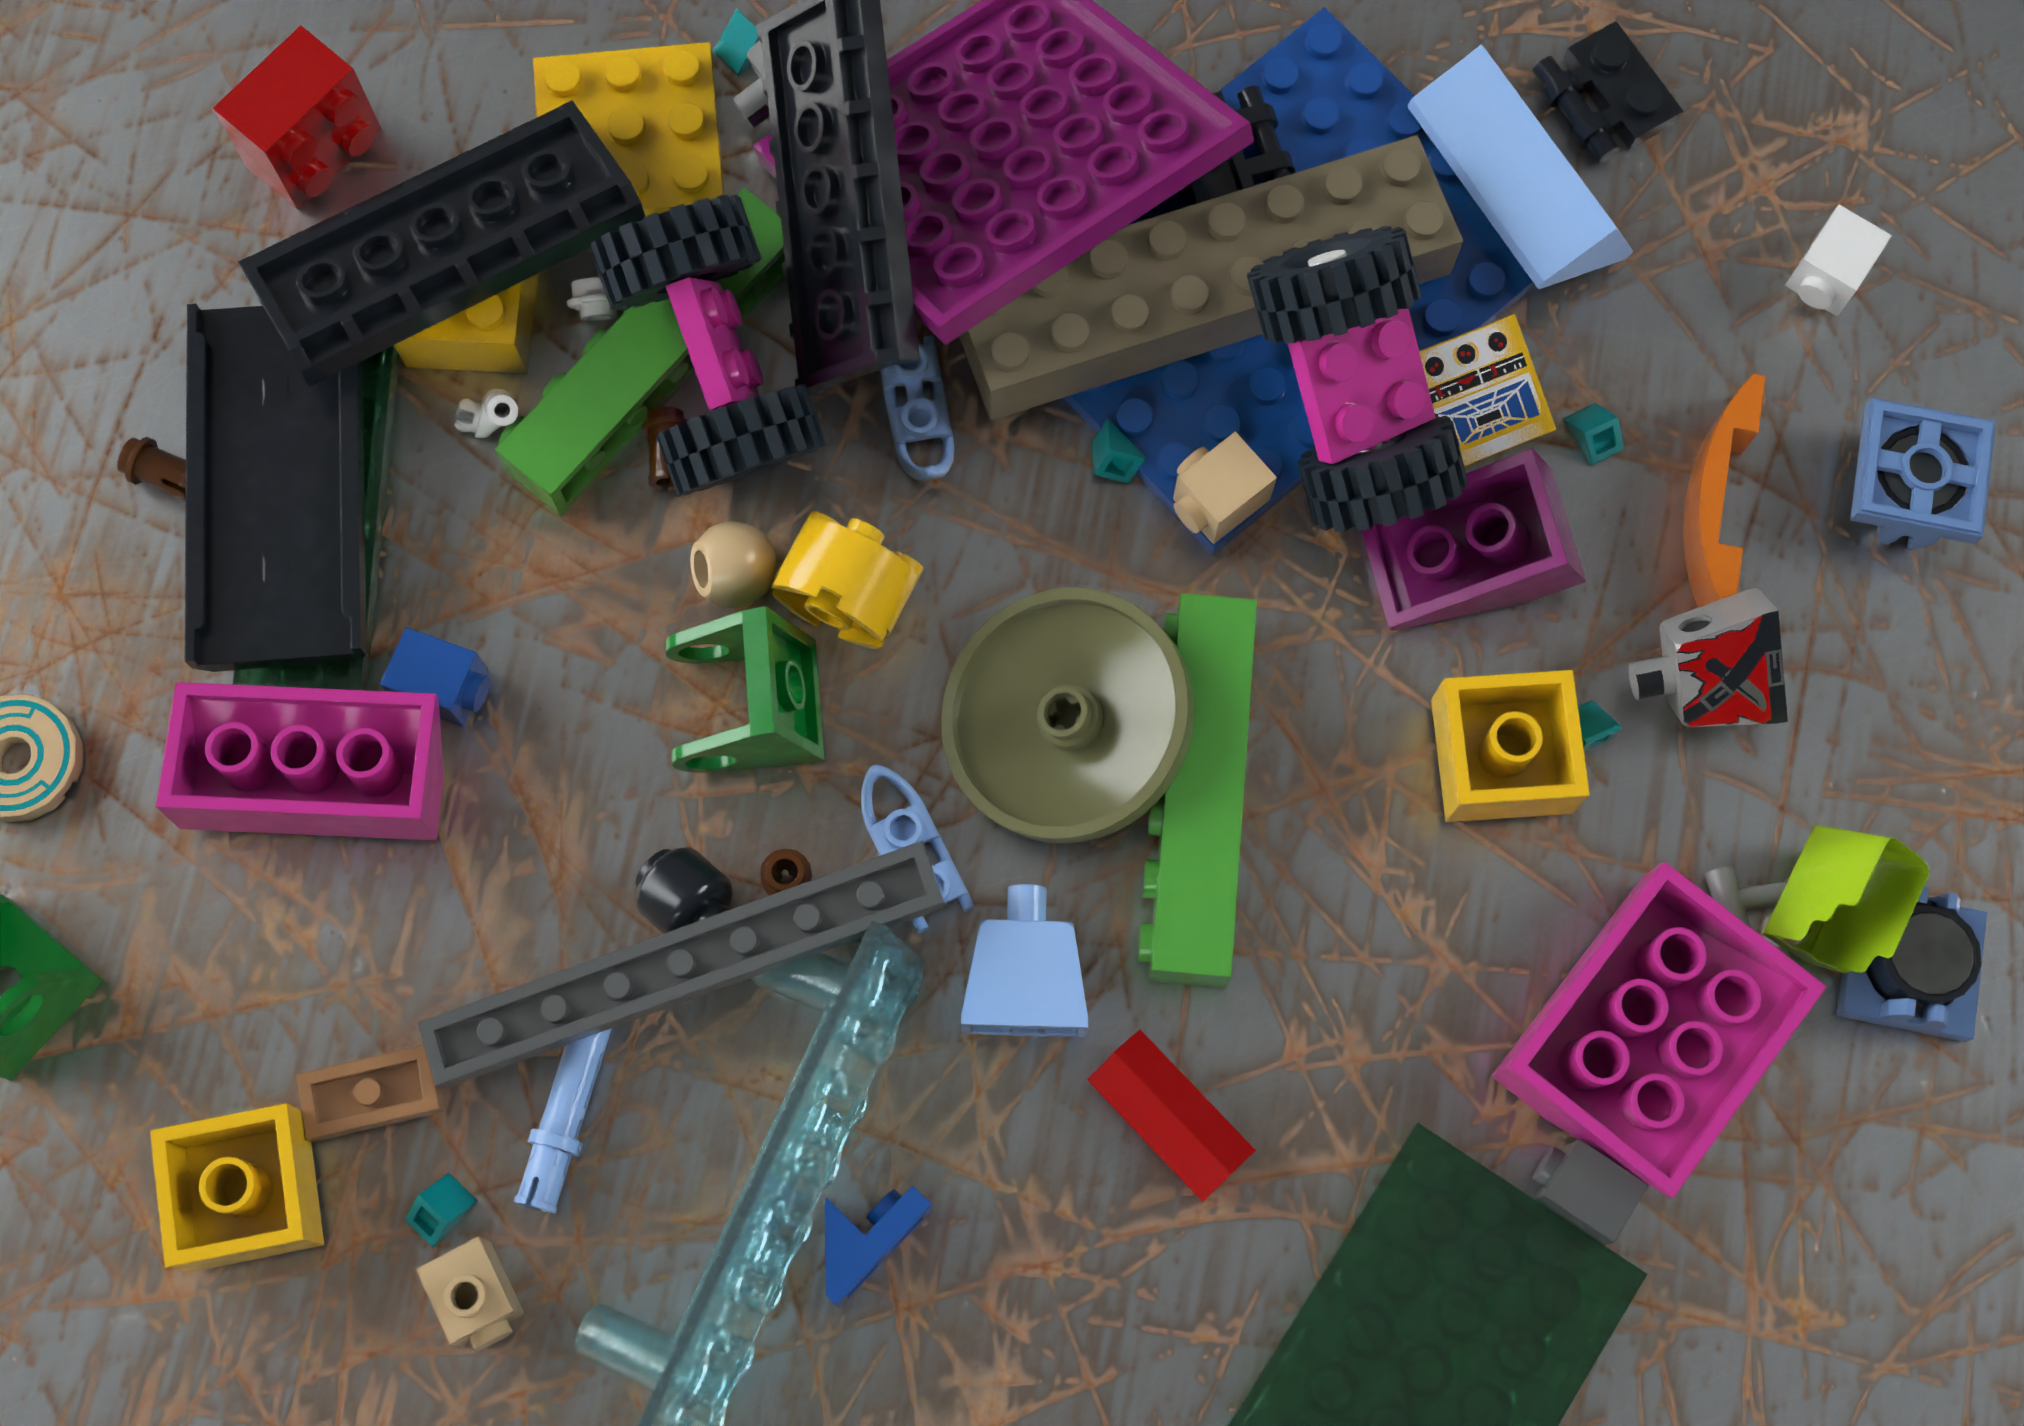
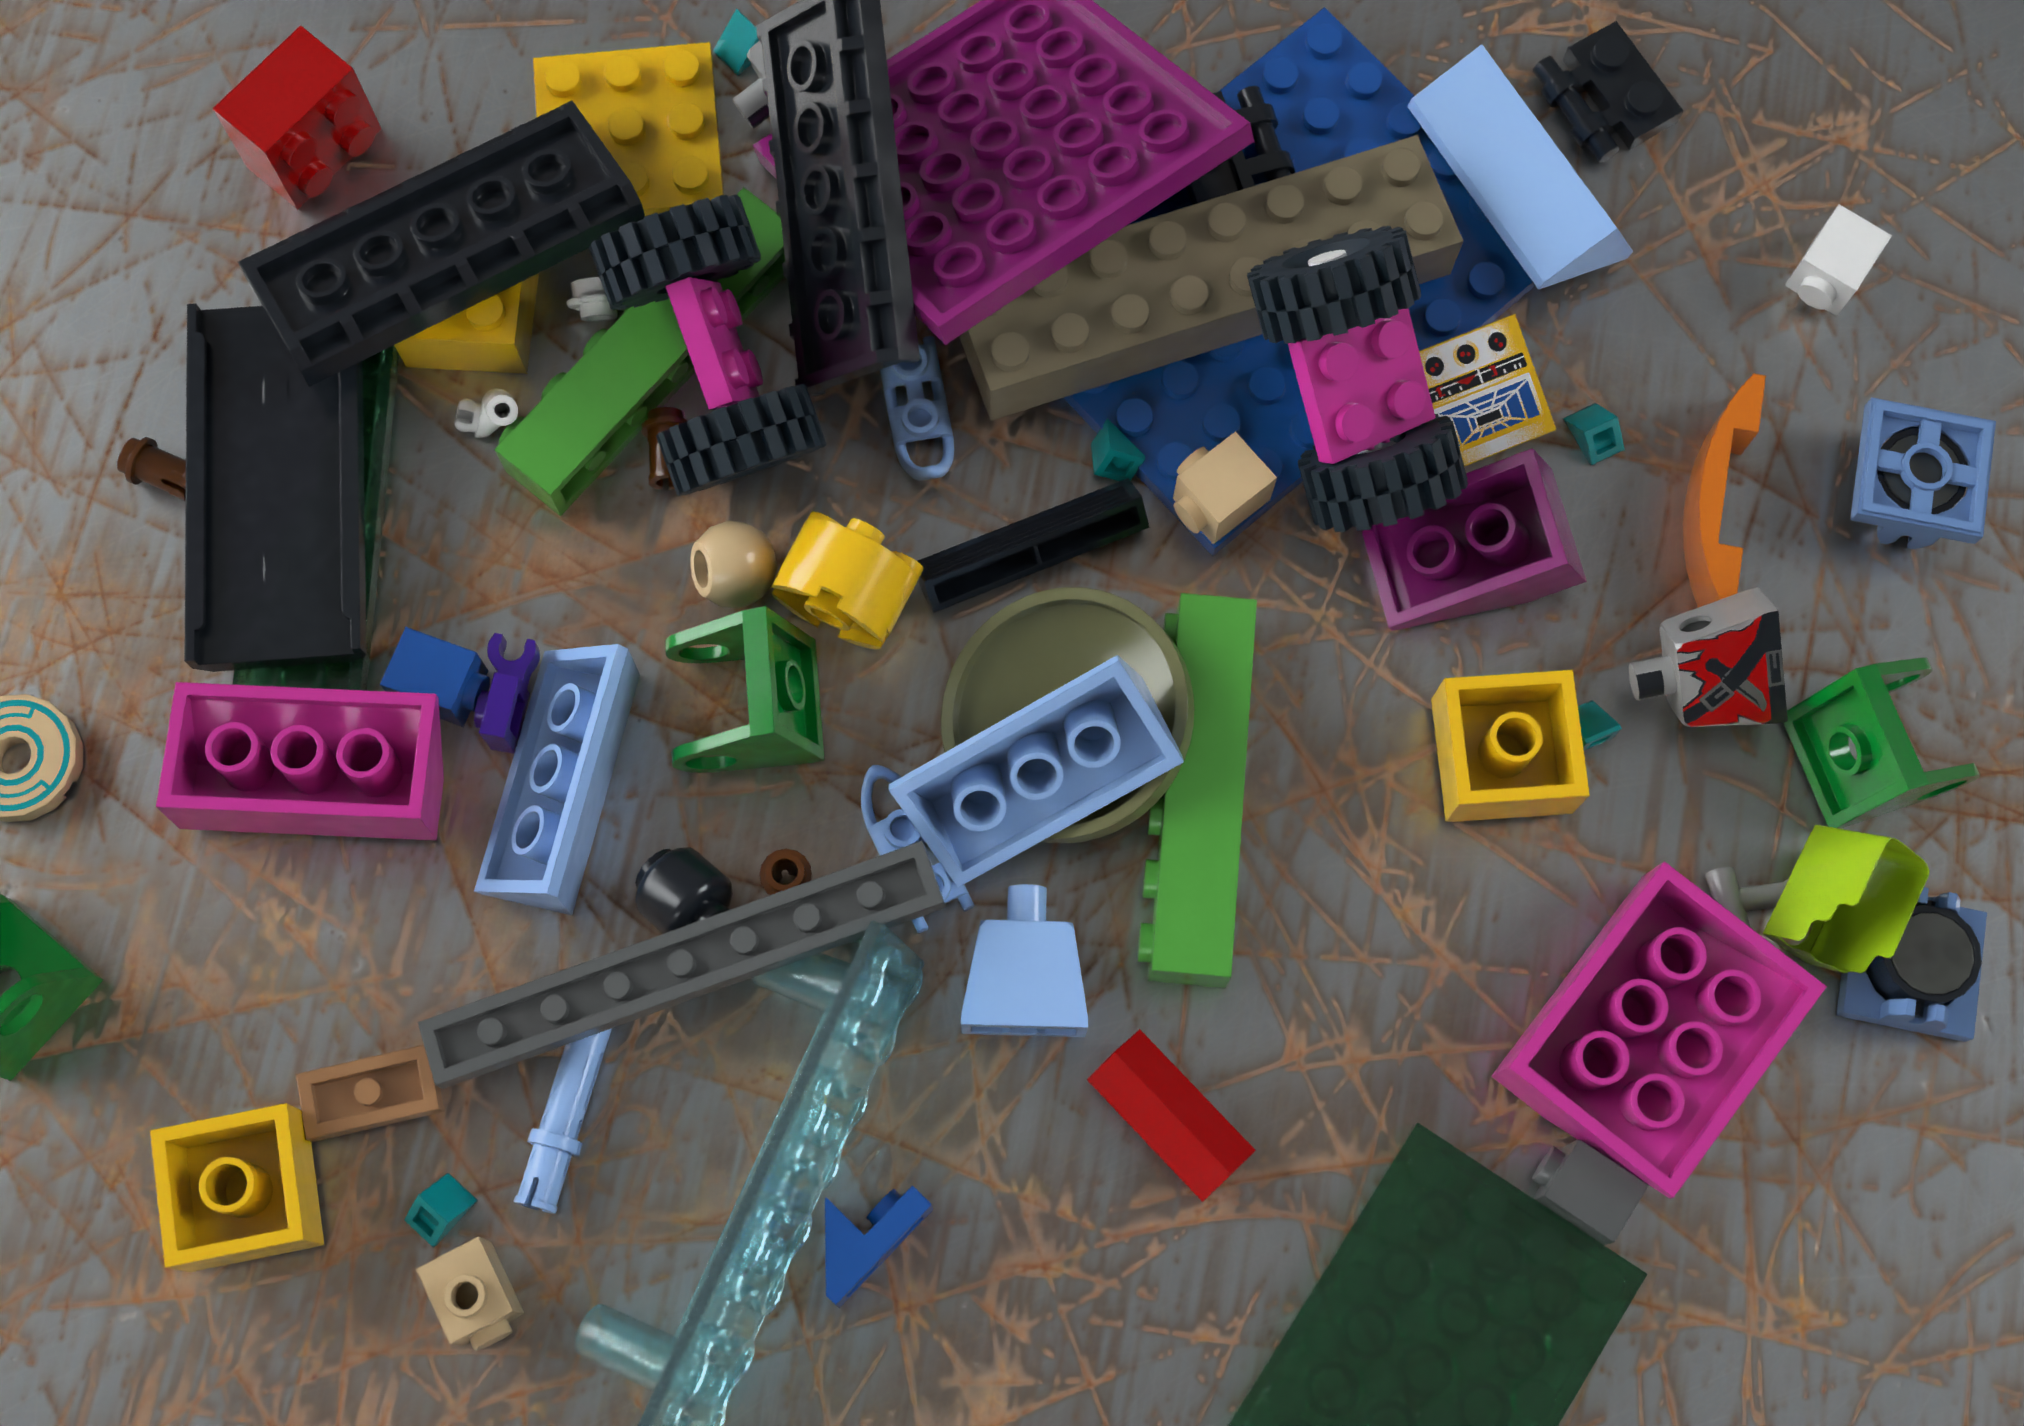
(504, 707): none -> dark purple plate
(559, 777): none -> light blue slope
(1032, 544): none -> black piece
(1038, 770): none -> light blue slope
(1886, 765): none -> green hose

